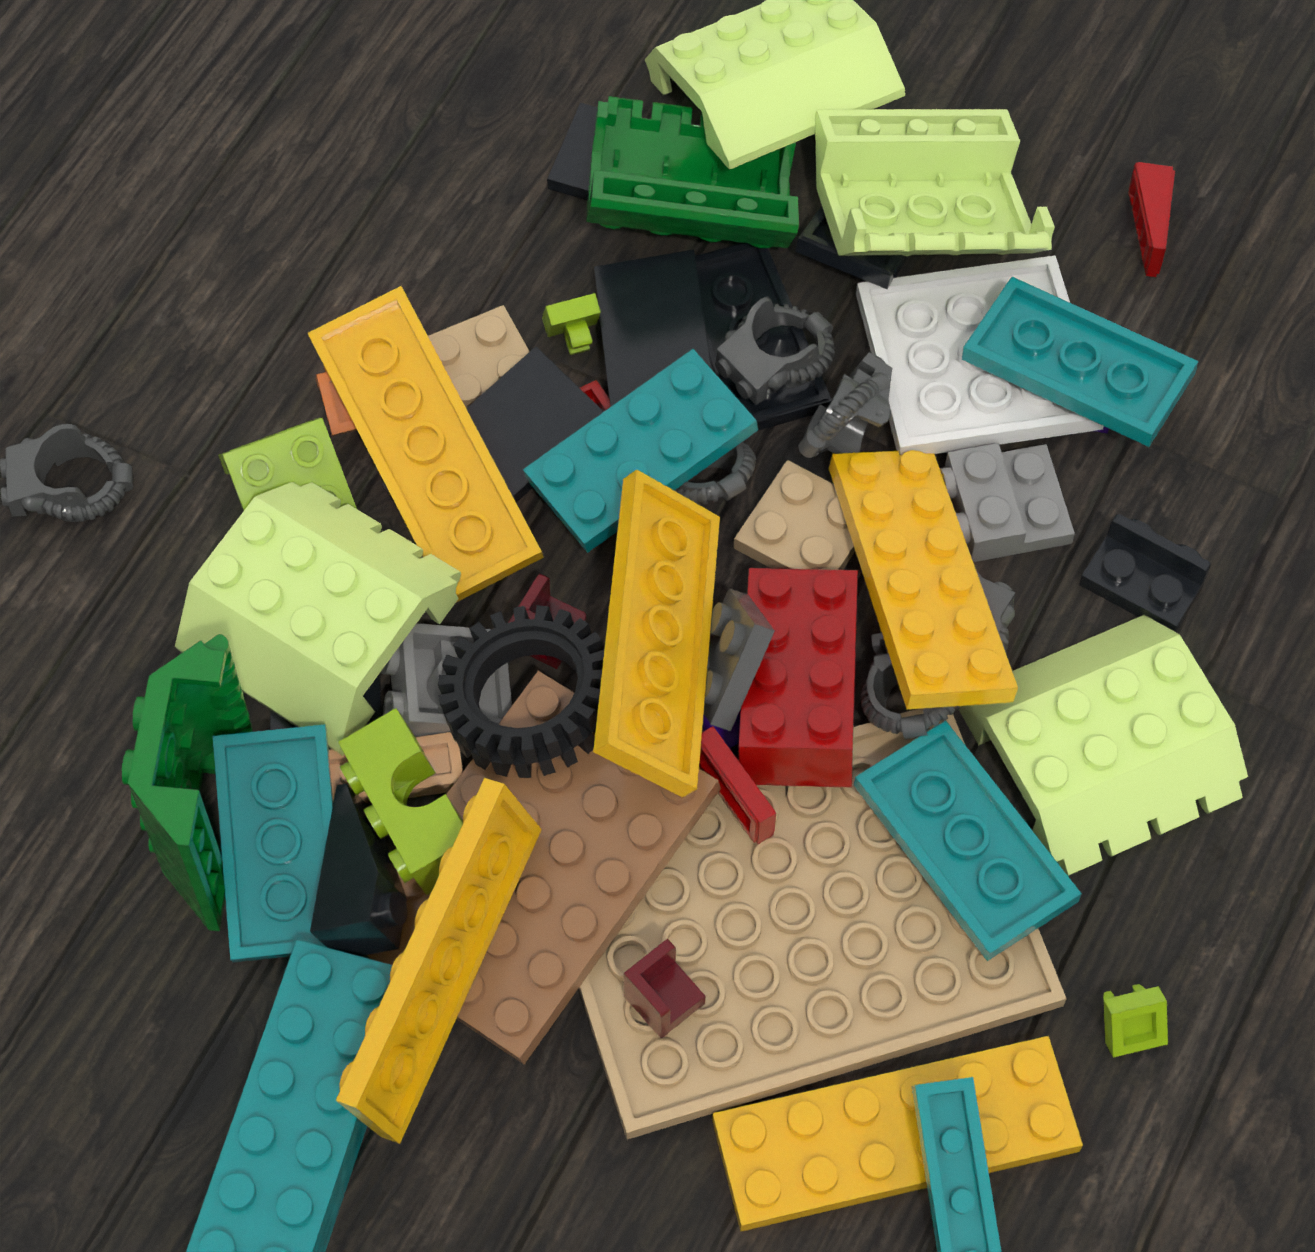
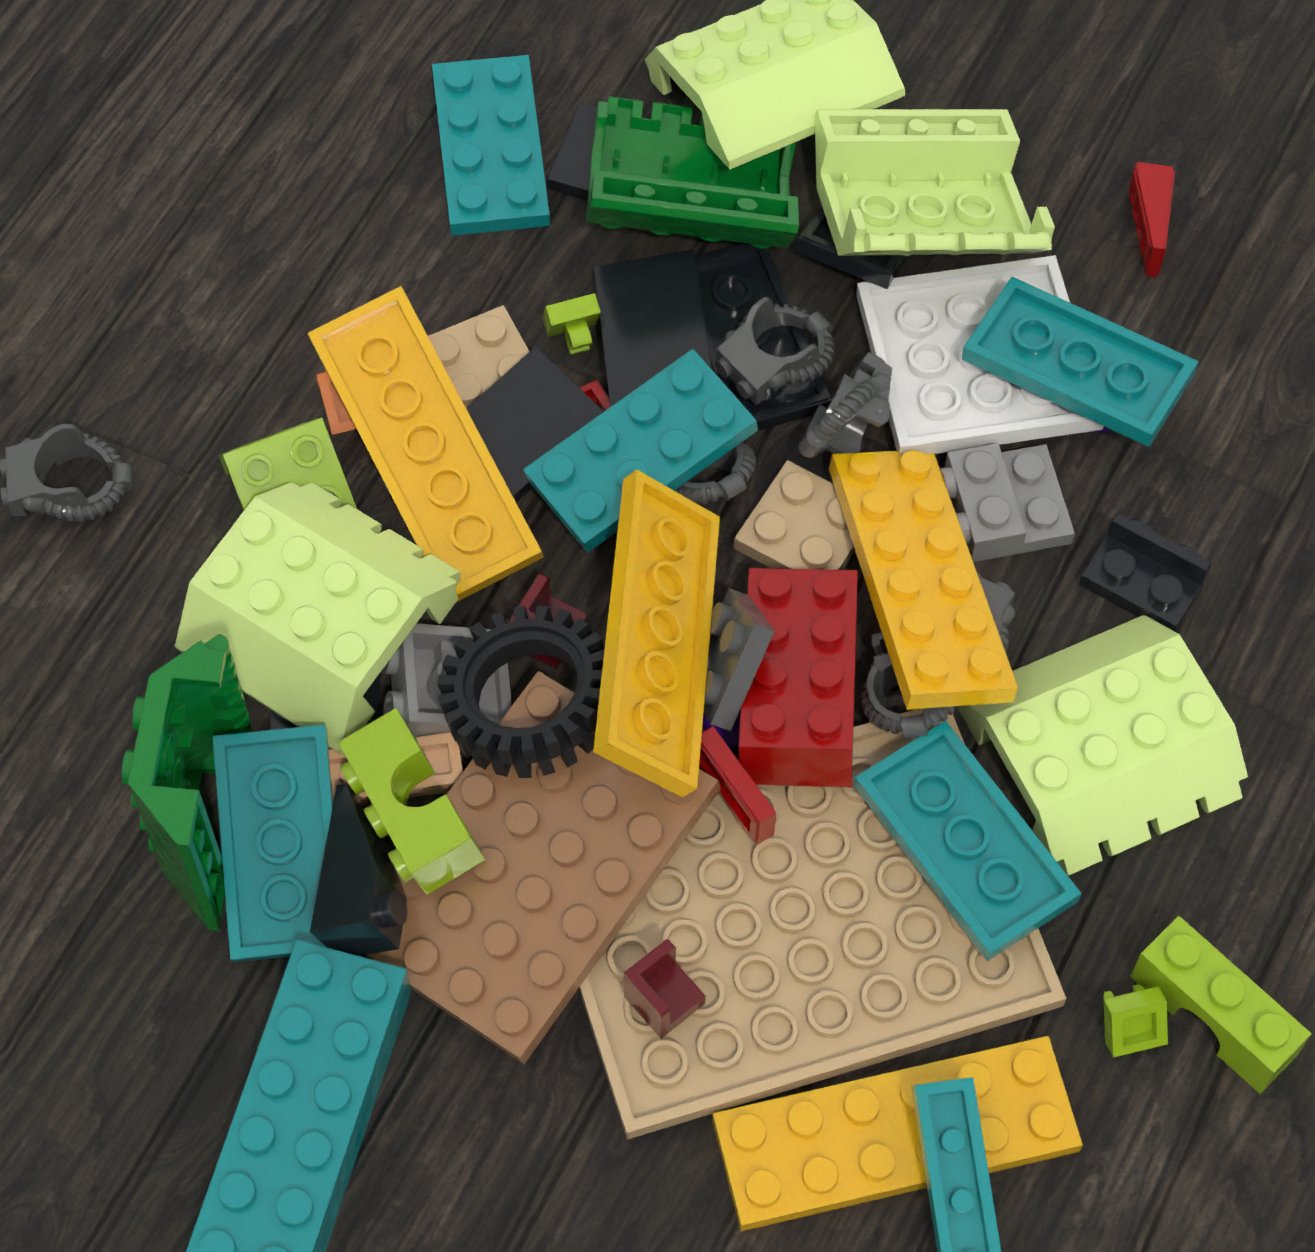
(439, 962): yellow plate -> none
(490, 145): none -> teal plate
(1252, 1028): none -> lime arch

